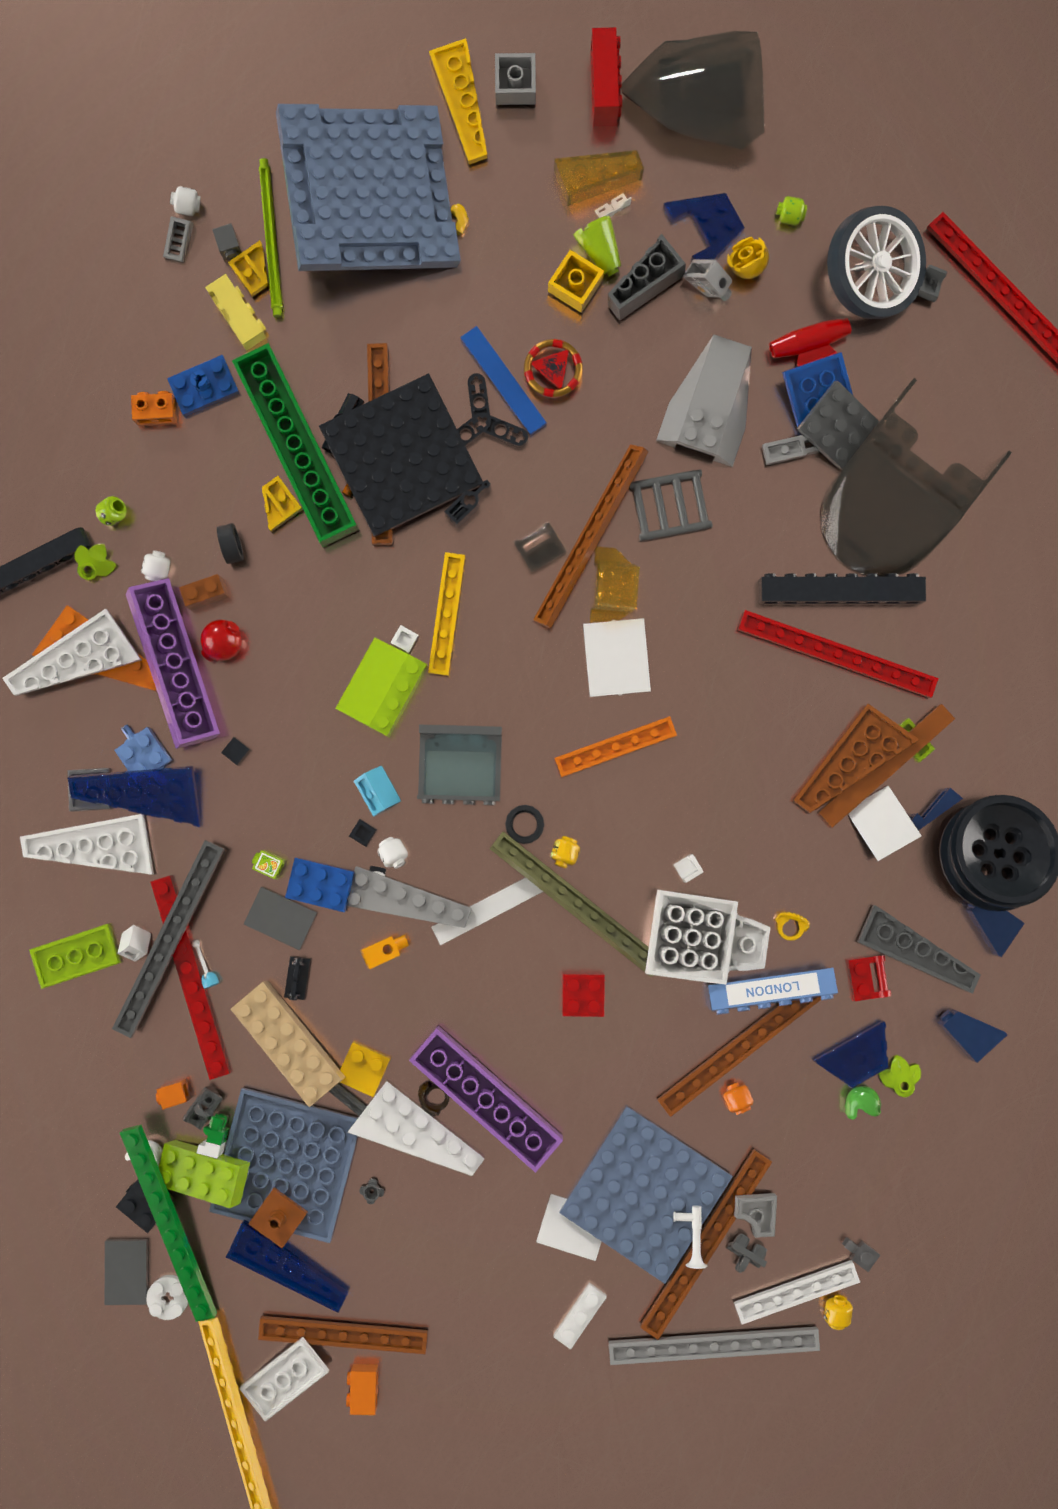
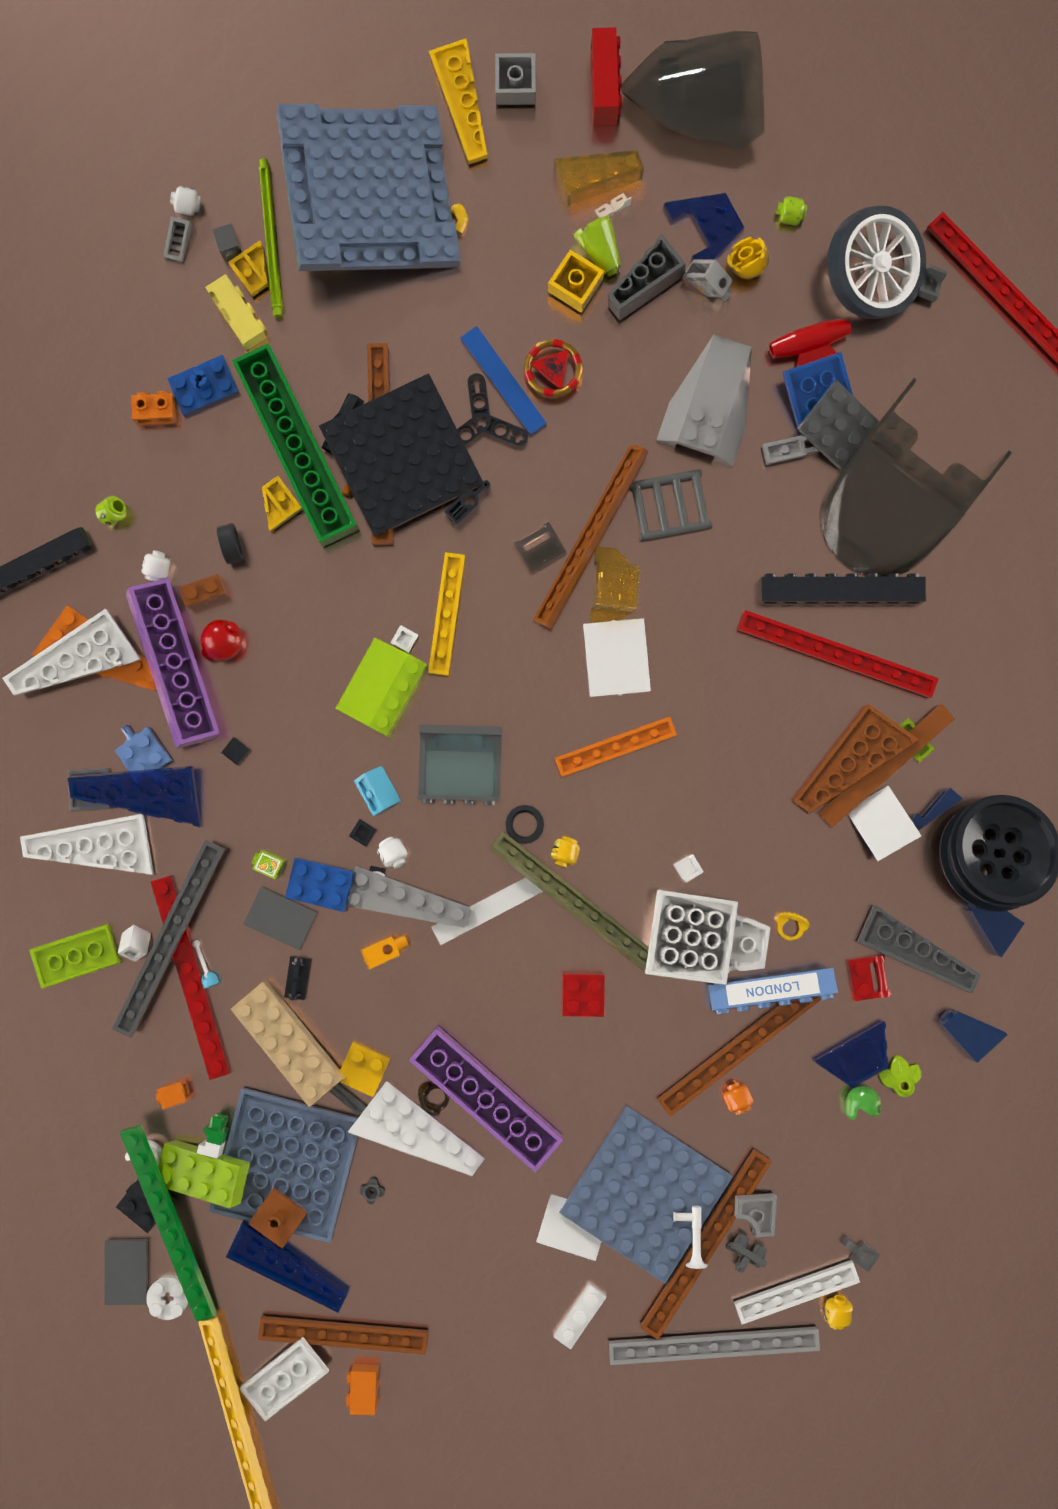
(94, 558): lime plate -> none
(196, 1115): dark grey hips -> none

